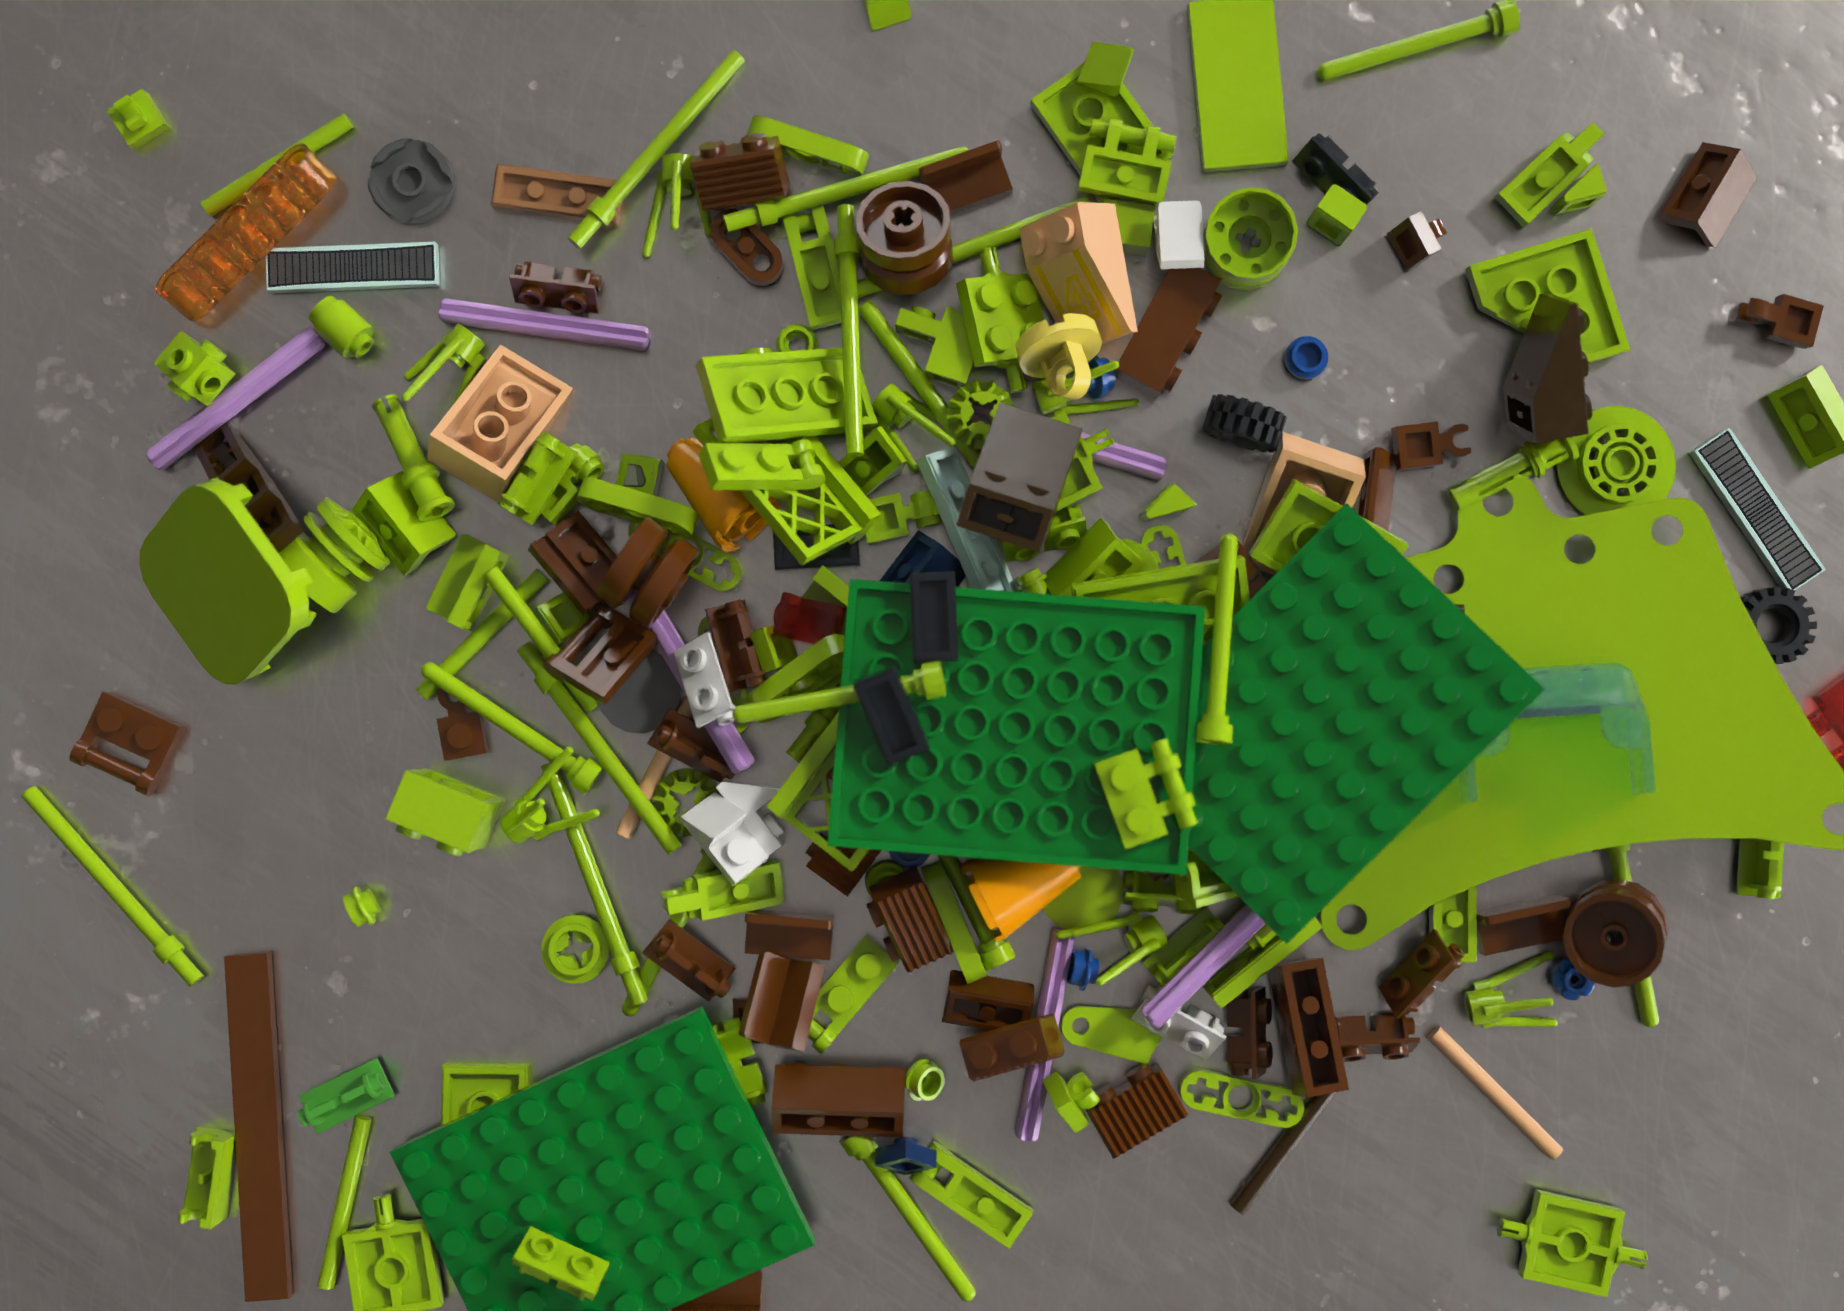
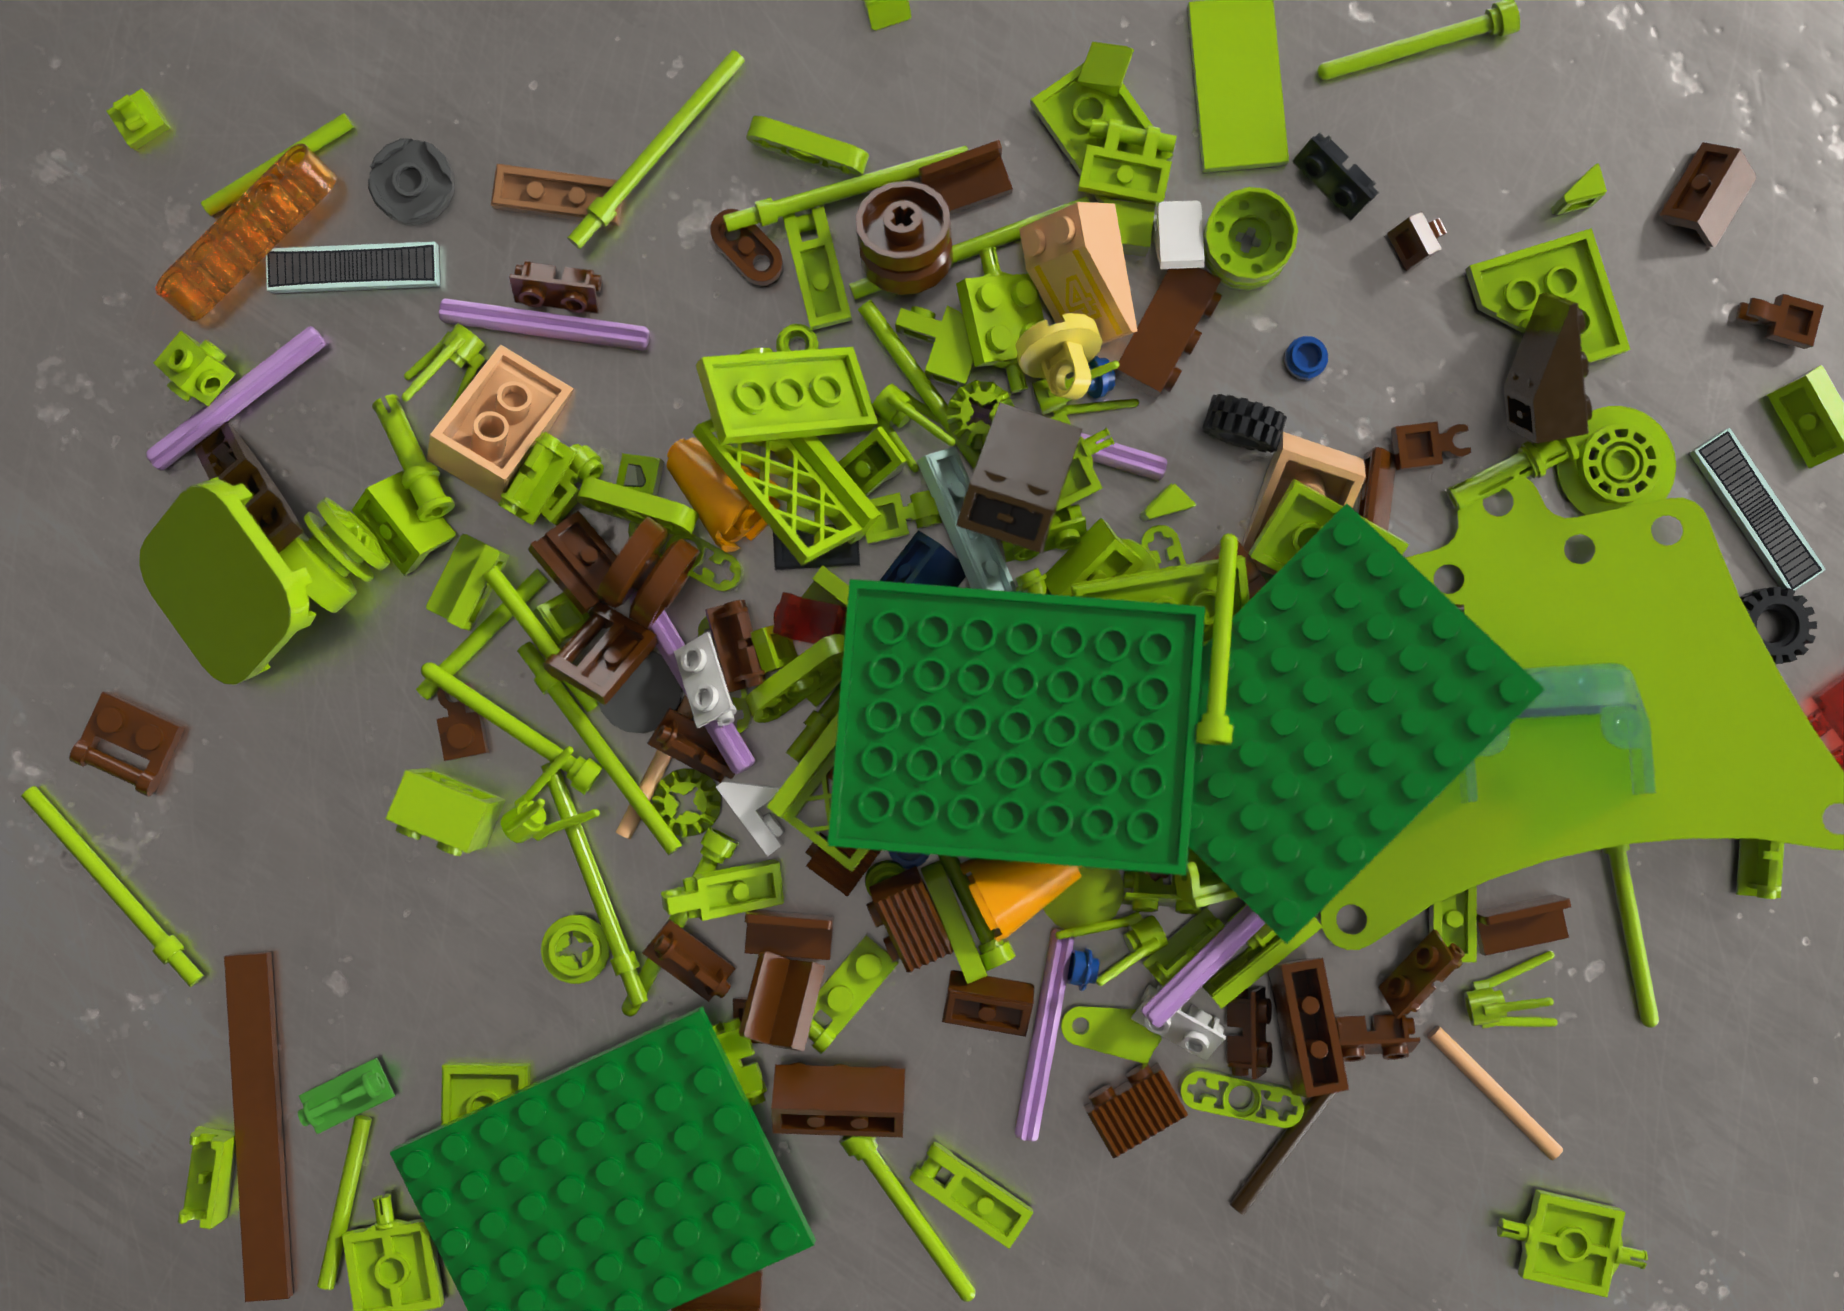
(342, 327): lime brick -> none
(361, 906): lime plate -> none
(555, 1259): lime hinge -> none
(677, 181): lime plant -> none
(724, 838): white slope -> none
(739, 172): reddish brown brick -> none
(761, 466): lime plate -> none
(847, 251): lime bar -> none
(891, 714): black tile -> none
(905, 1156): plate -> none
(924, 681): lime piece -> none
(924, 1080): lime plate -> none
(934, 617): black tile -> none
(1012, 1047): reddish brown brick -> none
(1070, 1098): lime tile -> none
(1132, 799): lime plate -> none
(1337, 214): lime slope -> none
(1548, 175): lime hinge -> none
(1561, 981): blue plate -> none
(1627, 954): reddish brown wheel -> none

